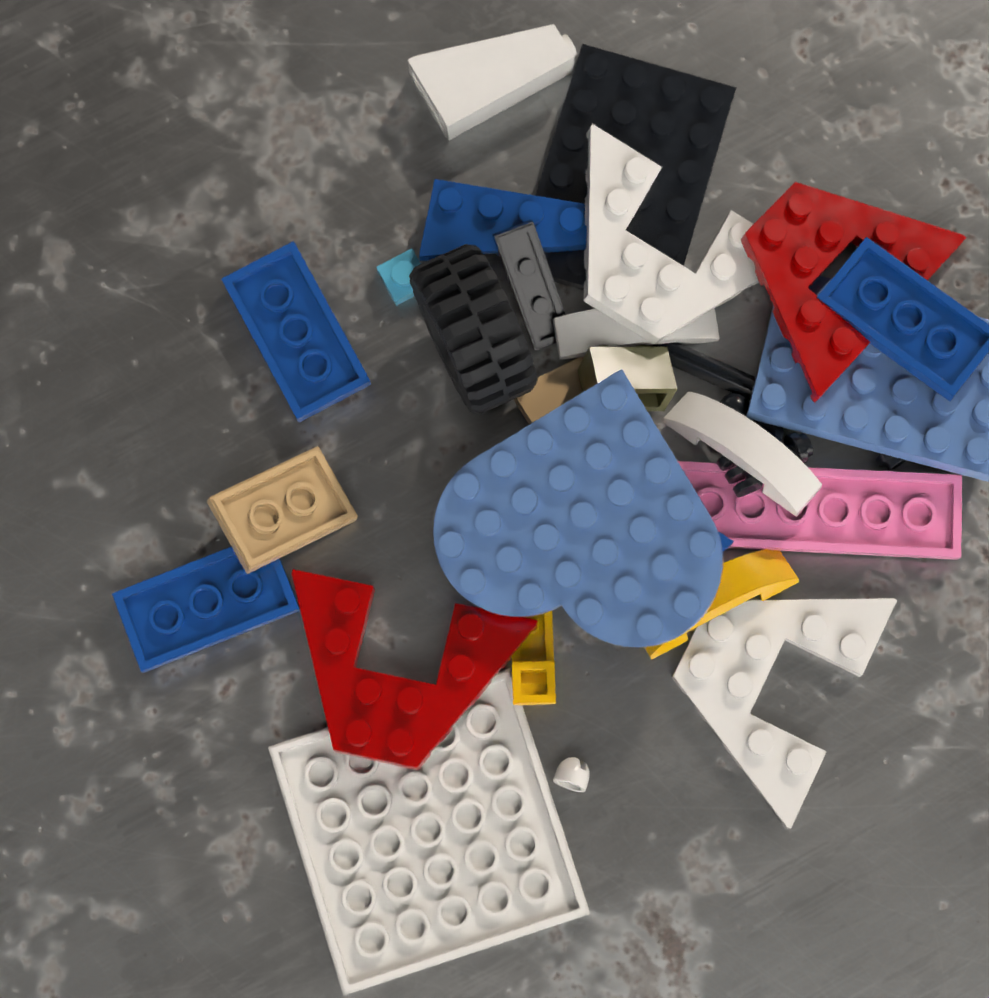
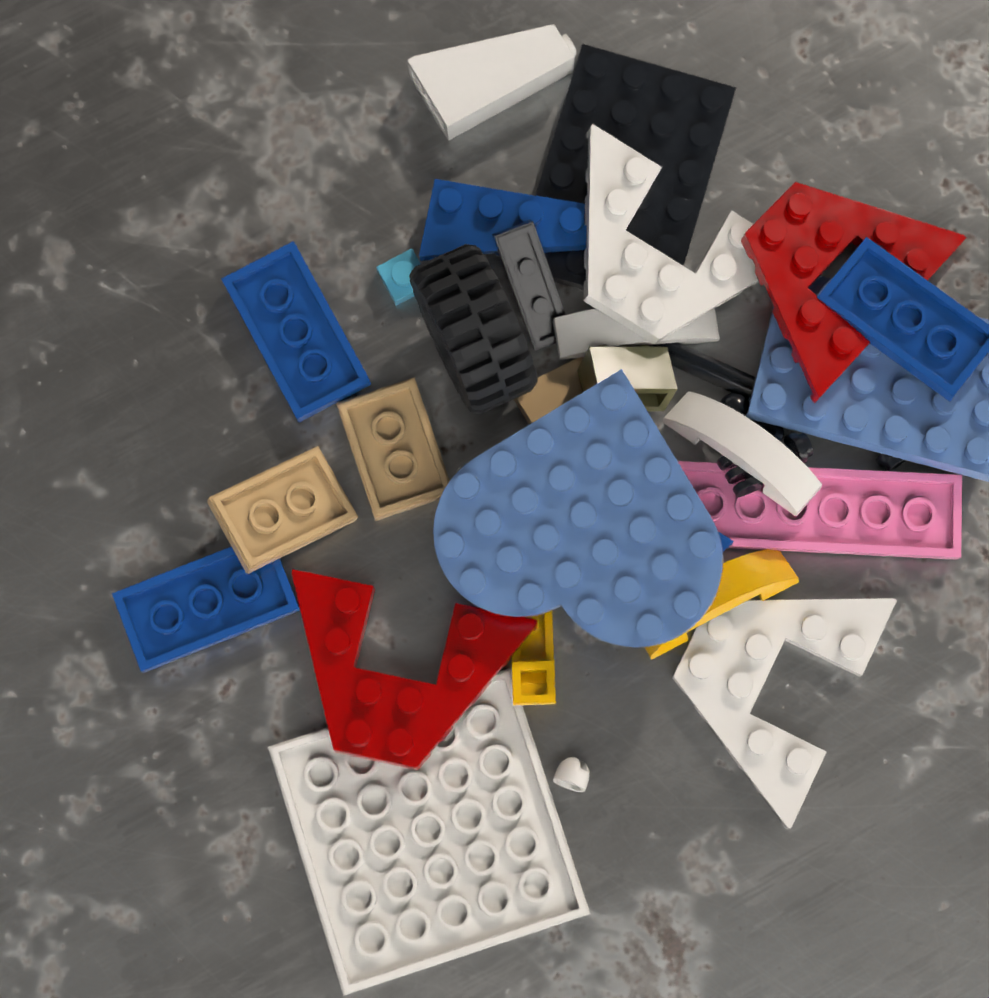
(394, 448): none -> tan tile

